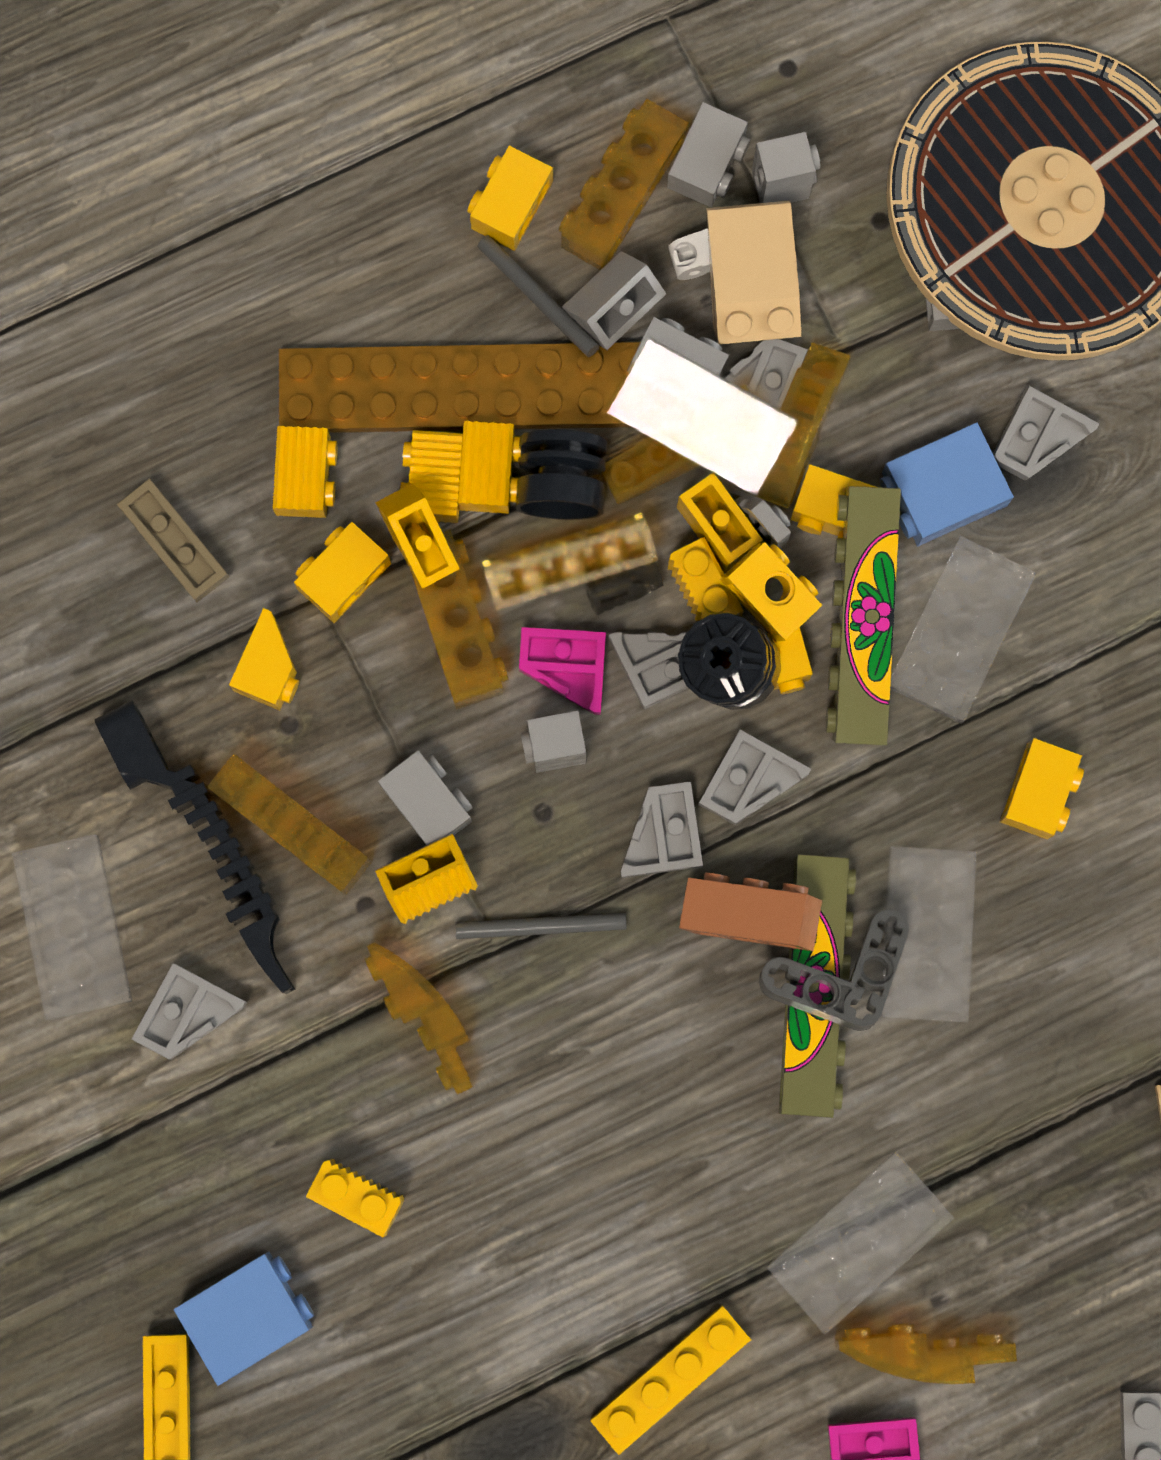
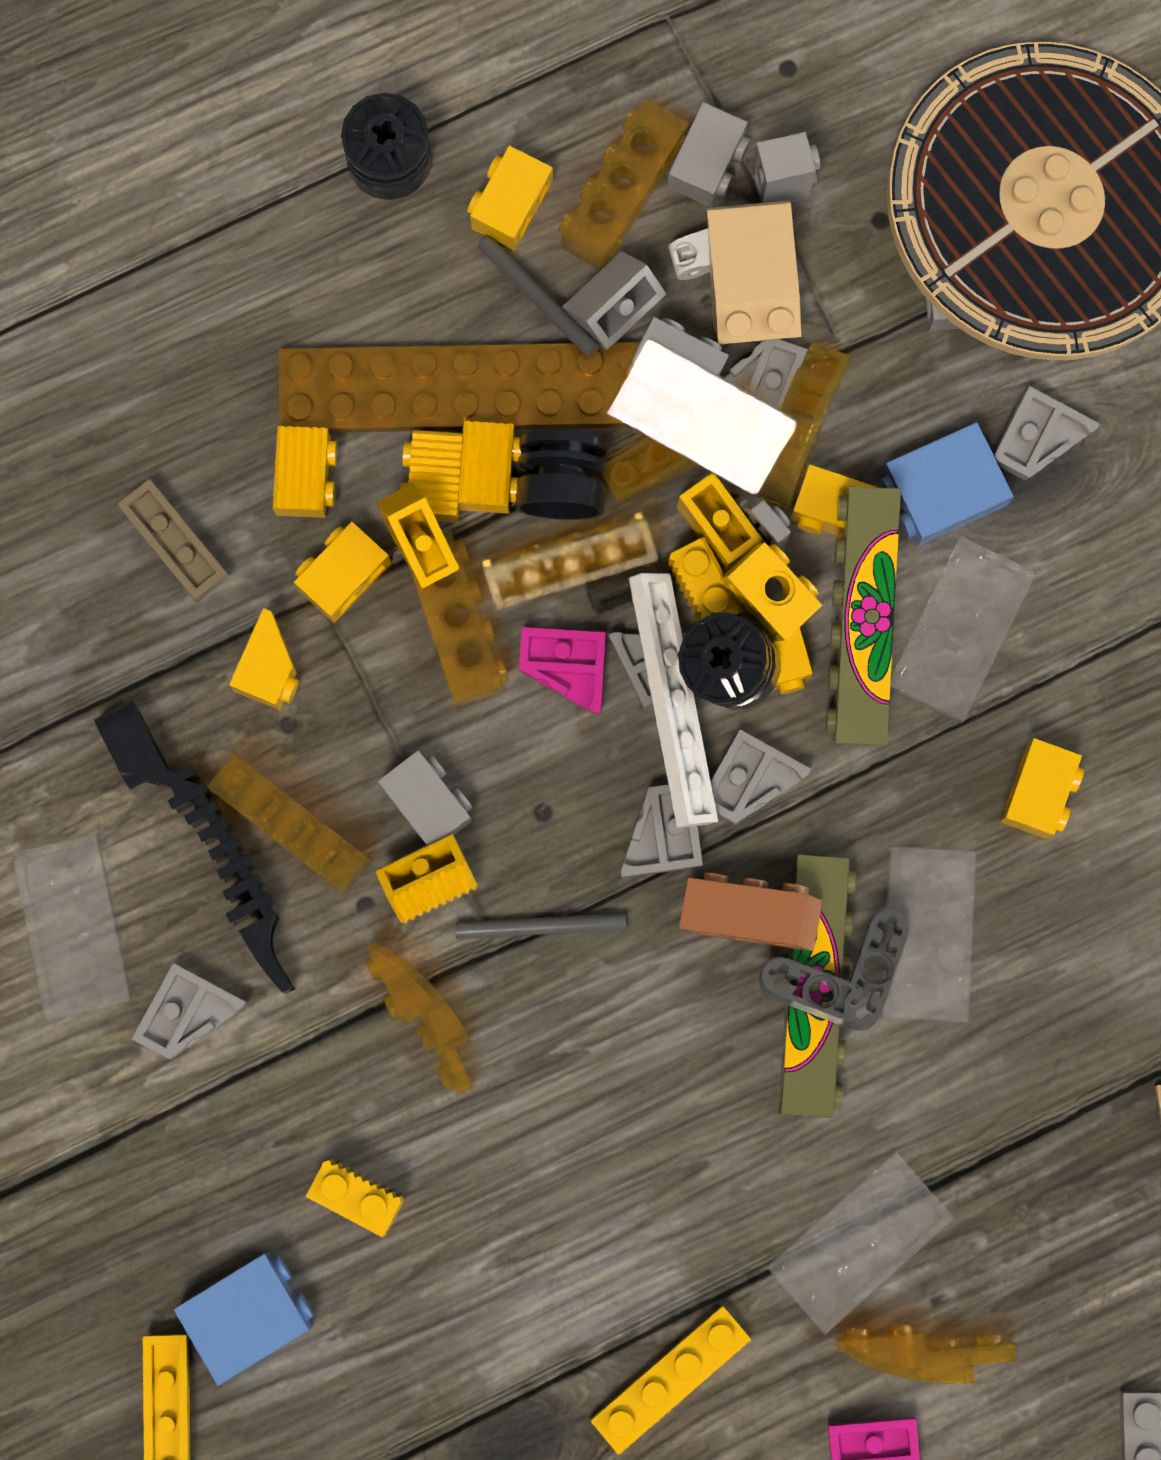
(399, 164): none -> black wheel
(554, 742): light grey brick -> none
(673, 701): none -> white plate

